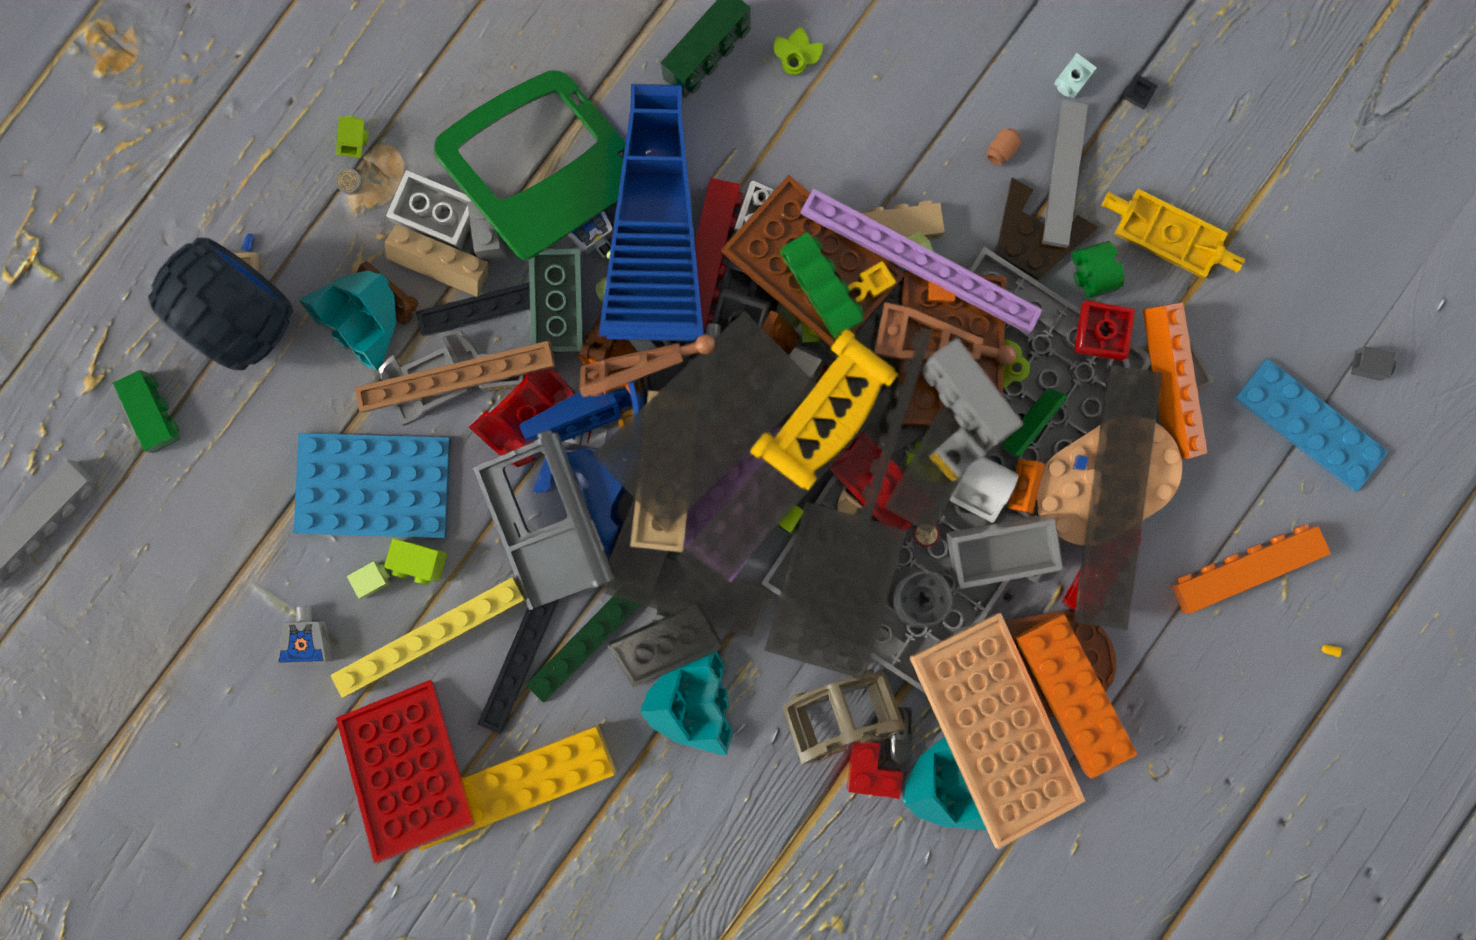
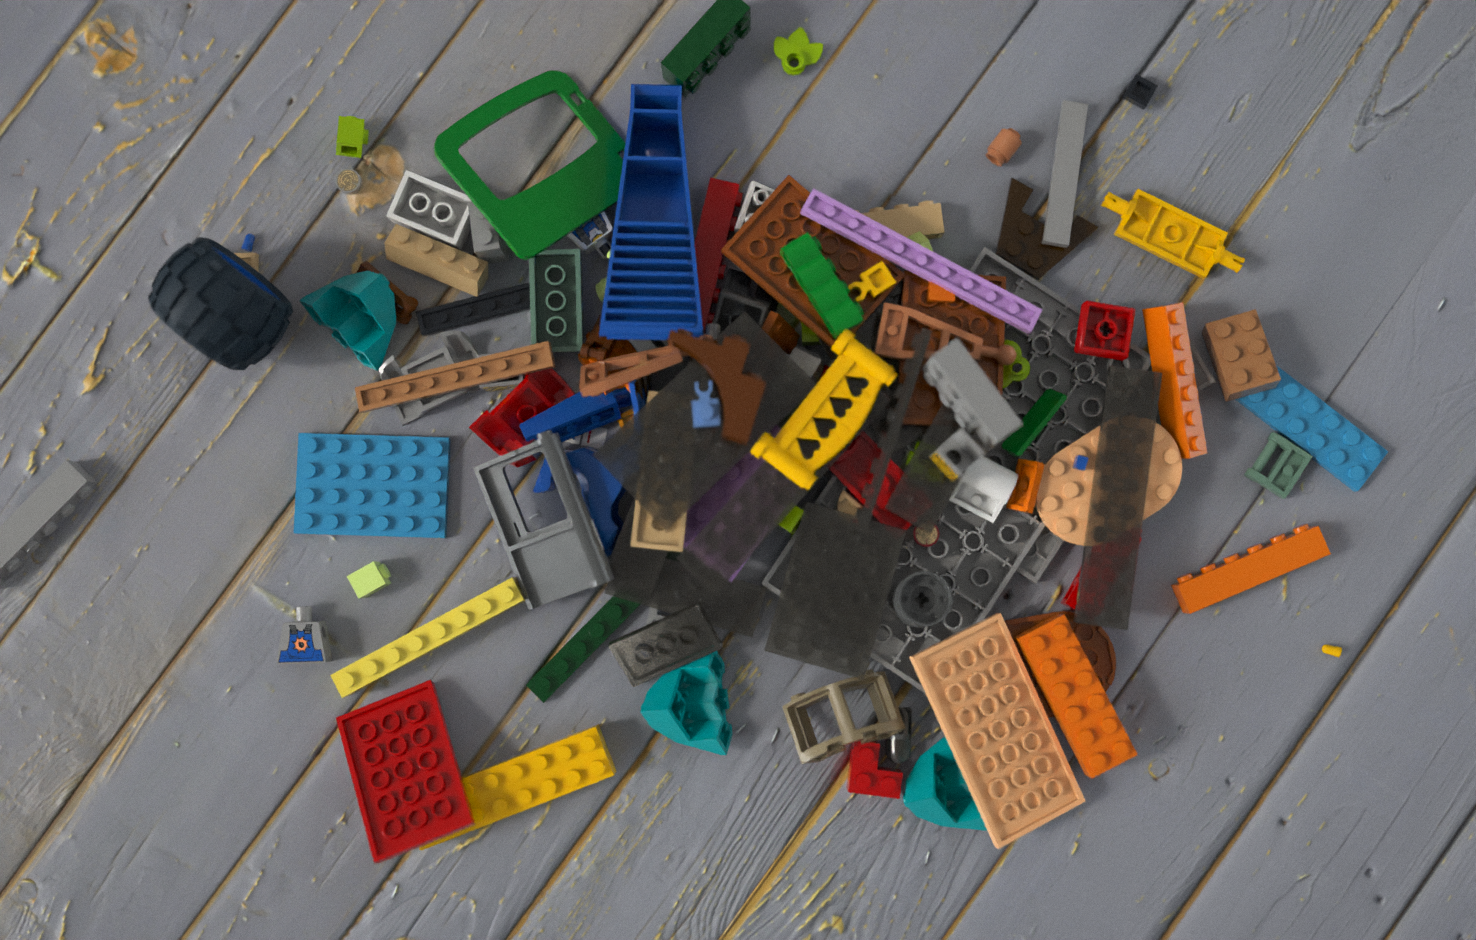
(147, 411): green brick -> none
(415, 560): lime brick -> none
(516, 667): black tile -> none
(705, 409): none -> medium blue plate
(725, 364): none -> reddish brown arch
(1004, 551): light grey piece -> none
(1081, 69): light aqua brick -> none
(1098, 269): green brick -> none
(1240, 355): none -> medium nougat brick
(1284, 471): none -> sand green plate
(1373, 363): dark grey brick -> none

